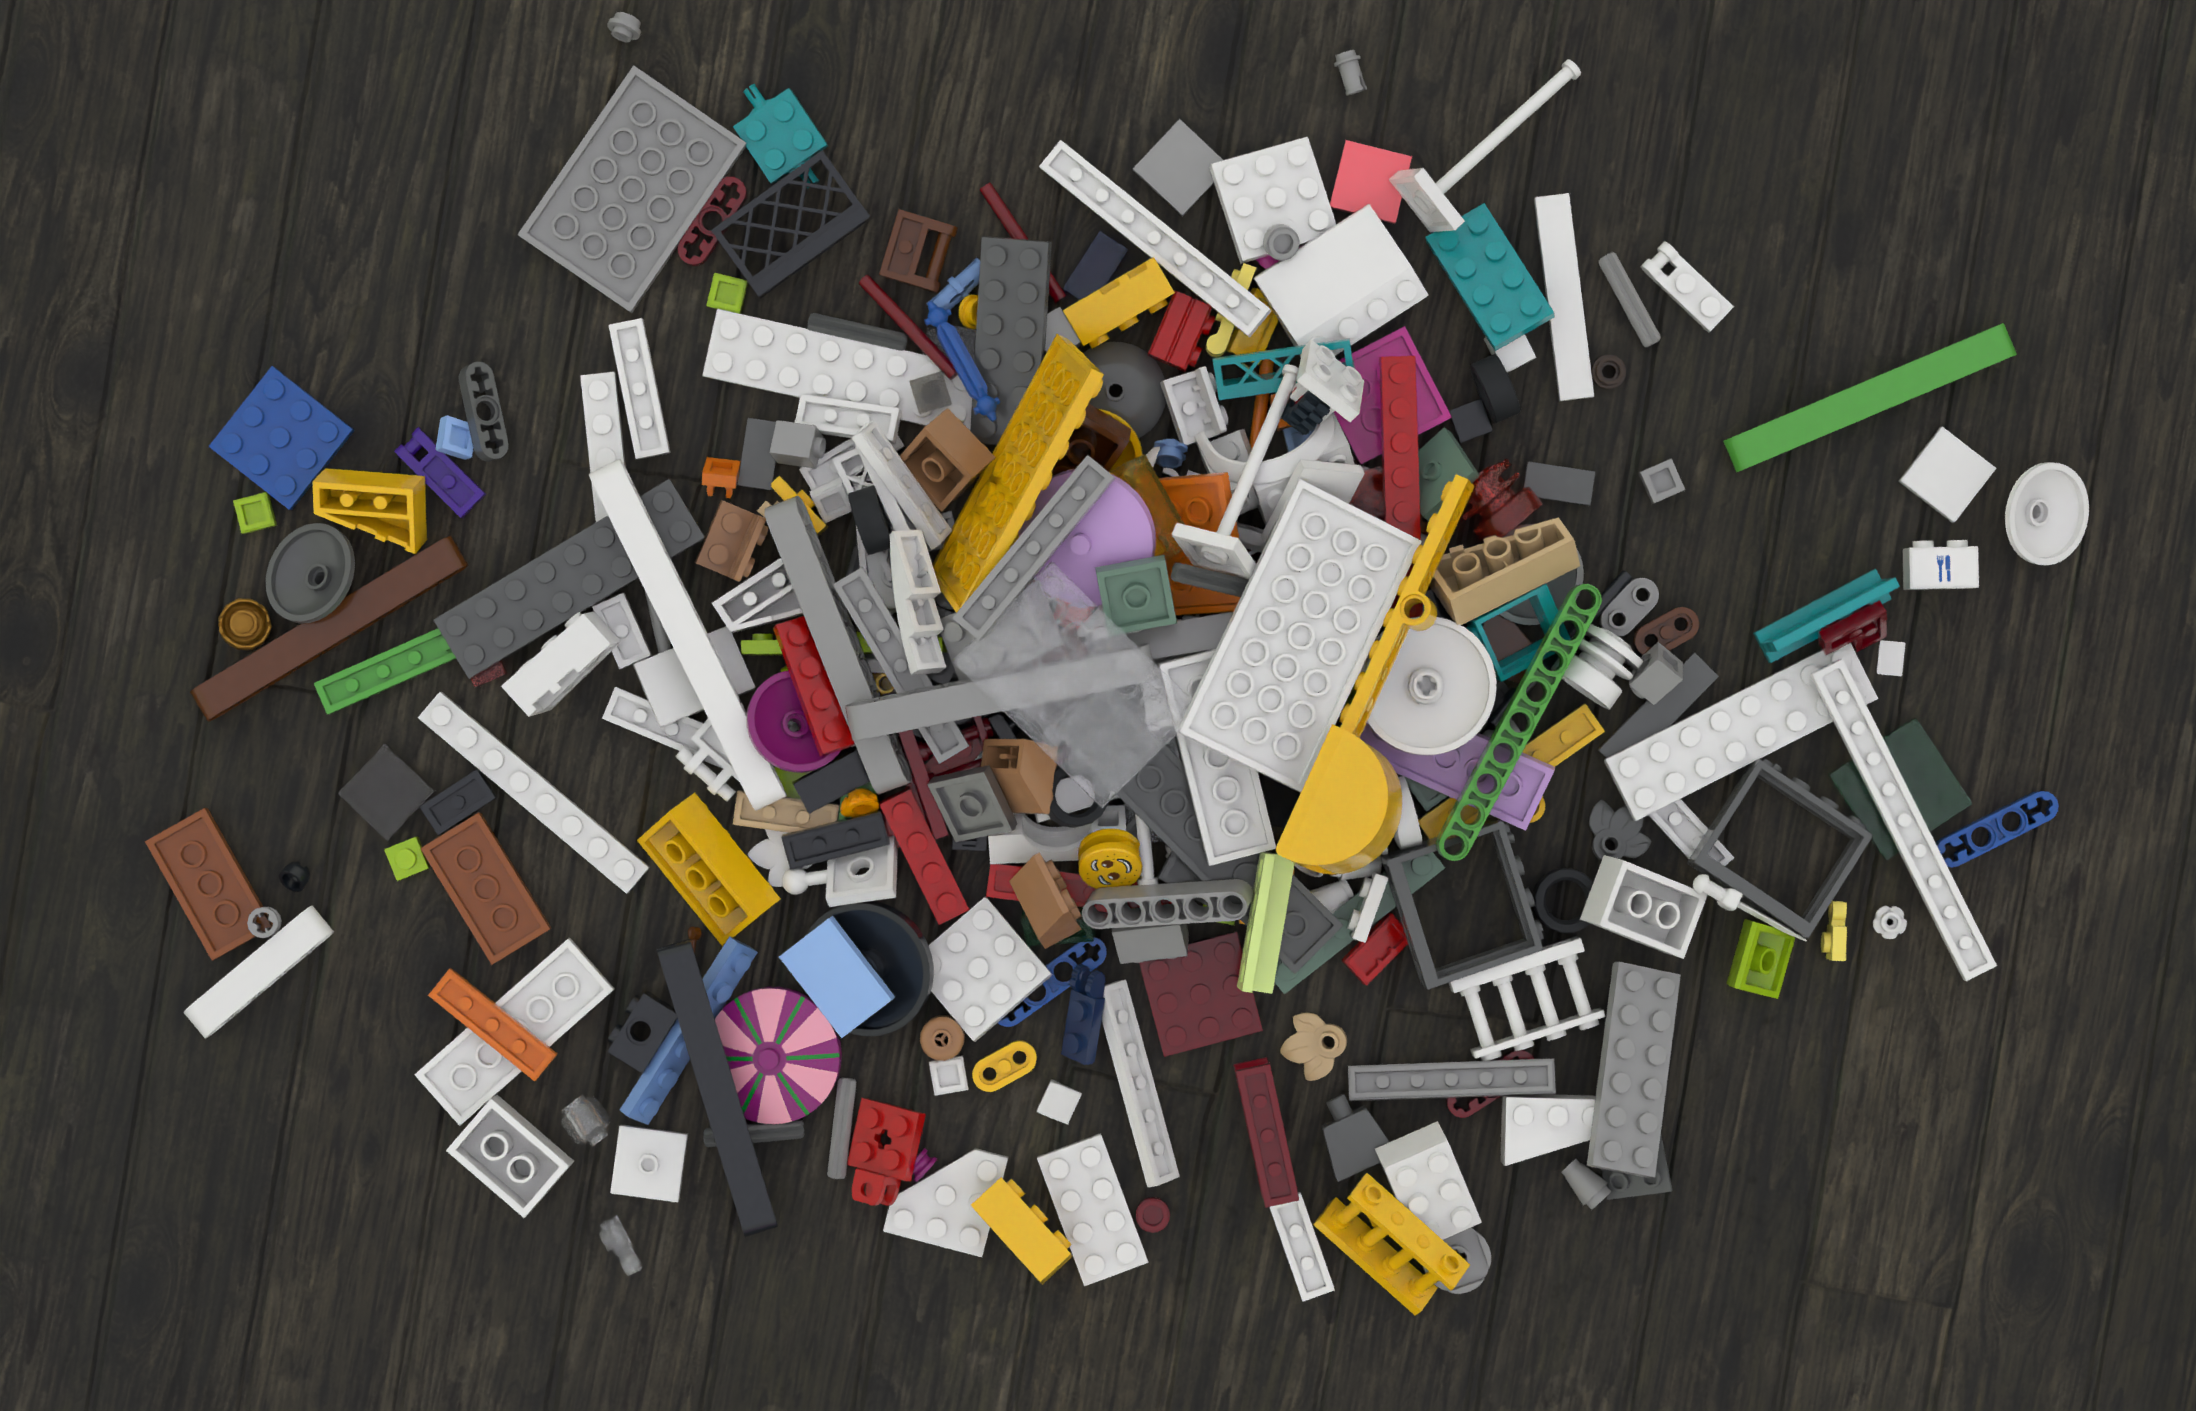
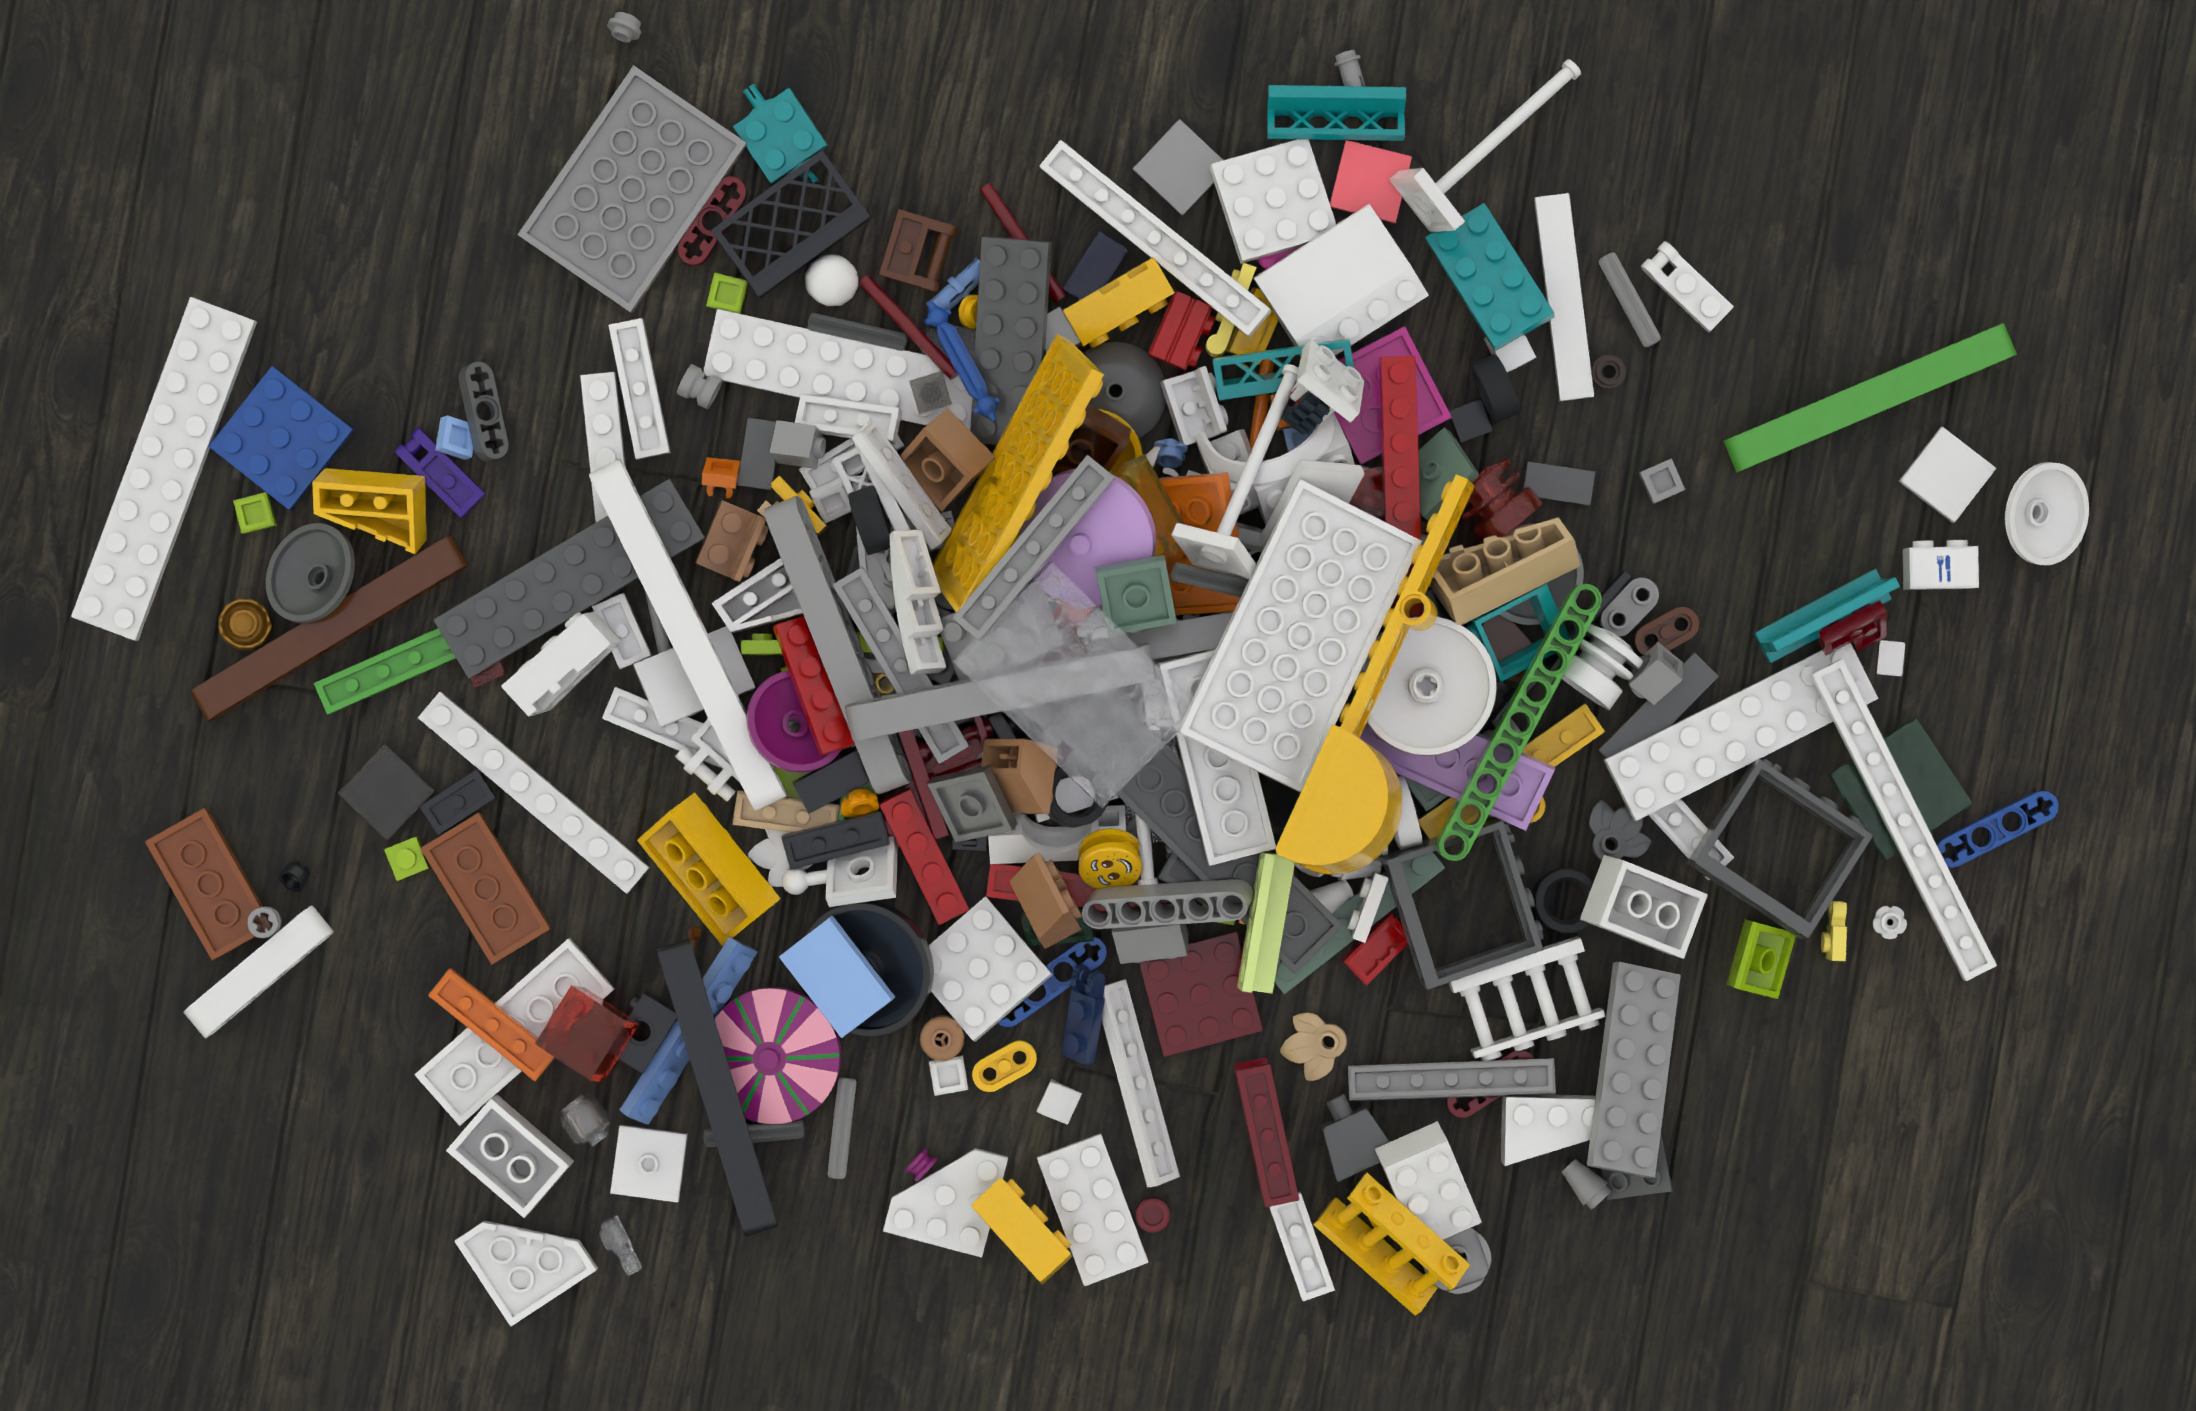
(164, 469): none -> white plate
(523, 1266): none -> white plate
(587, 1033): none -> clear red brick
(697, 385): none -> light grey wheel
(831, 280): none -> white hair
(885, 1165): red plate -> none
(1281, 242): light grey tile -> none
(1335, 105): none -> teal fence
(1730, 900): white sword -> none

